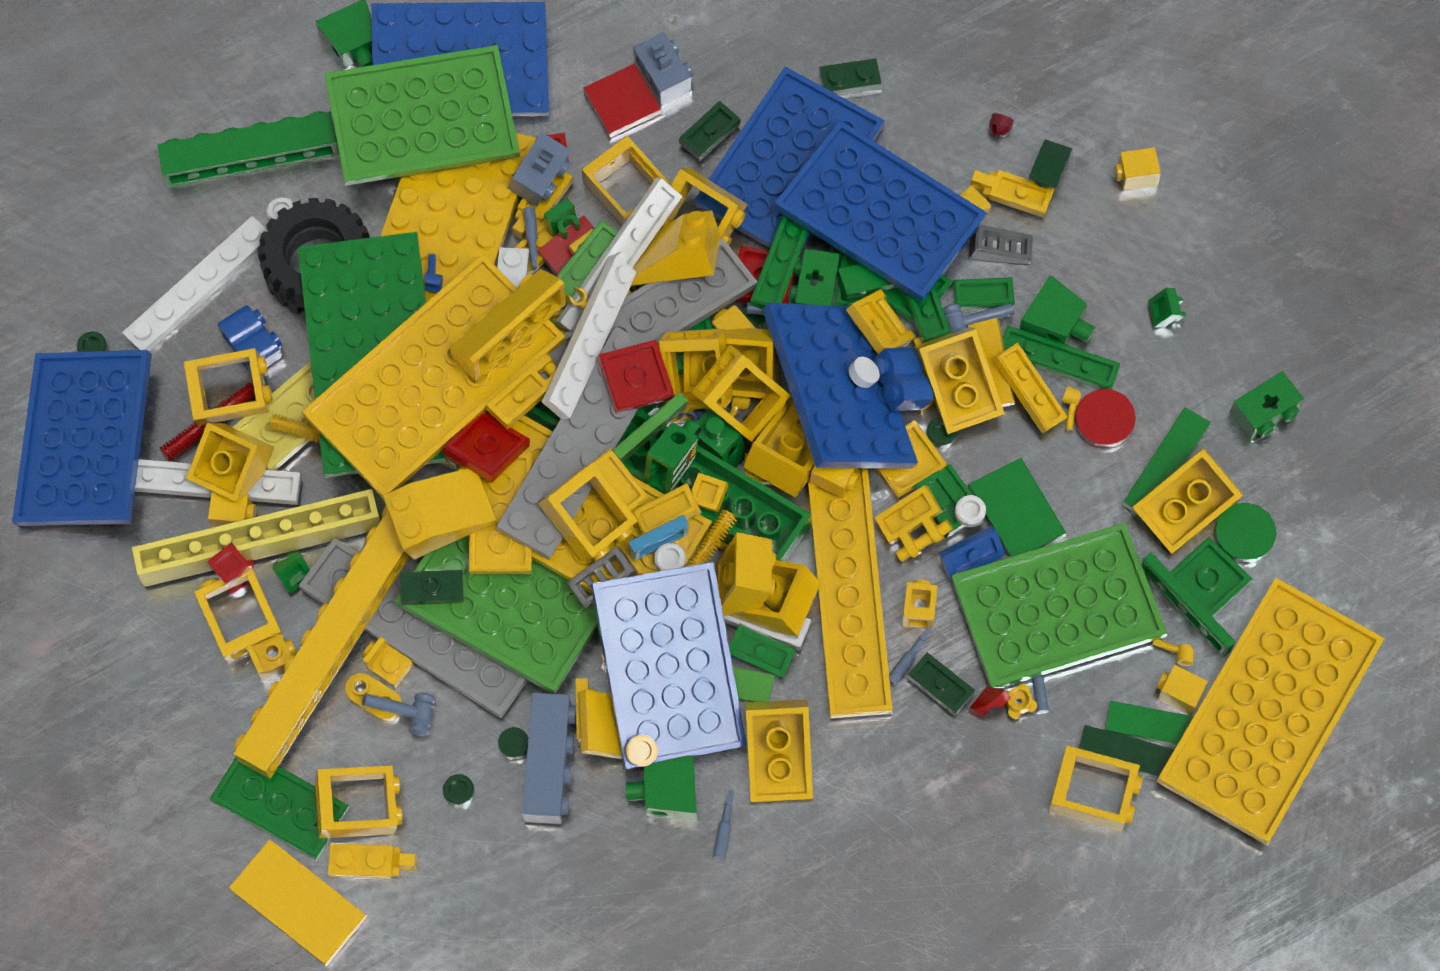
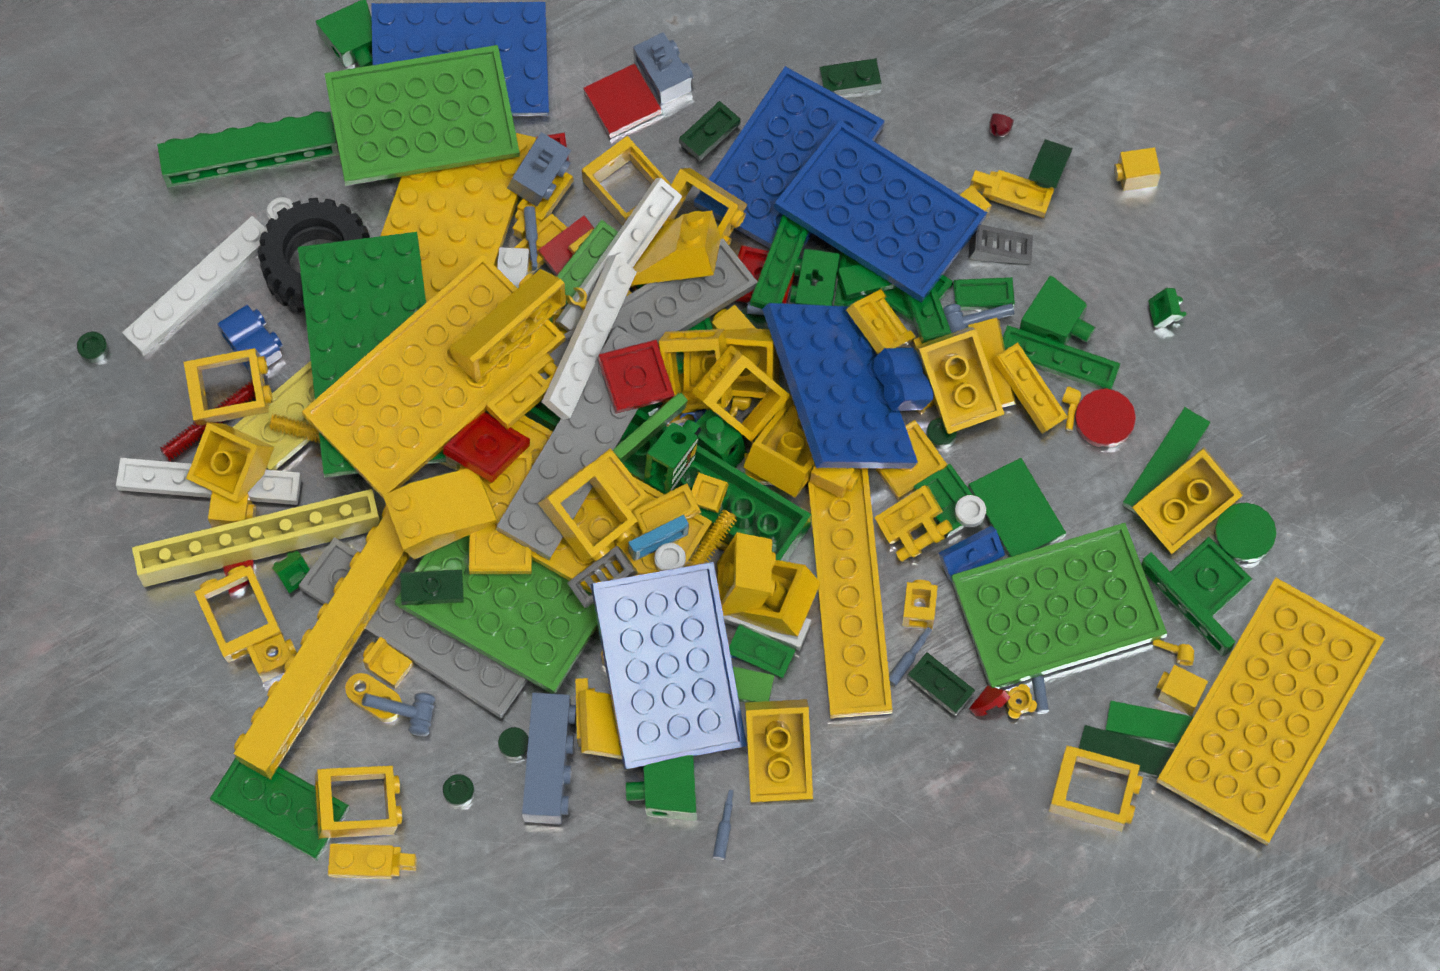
(82, 438): blue plate -> none
(229, 564): red tile -> none
(298, 902): yellow tile -> none
(433, 281): blue hand -> none
(560, 217): green tile -> none
(641, 750): tile -> none
(864, 372): white tile -> none
(1275, 393): green brick -> none

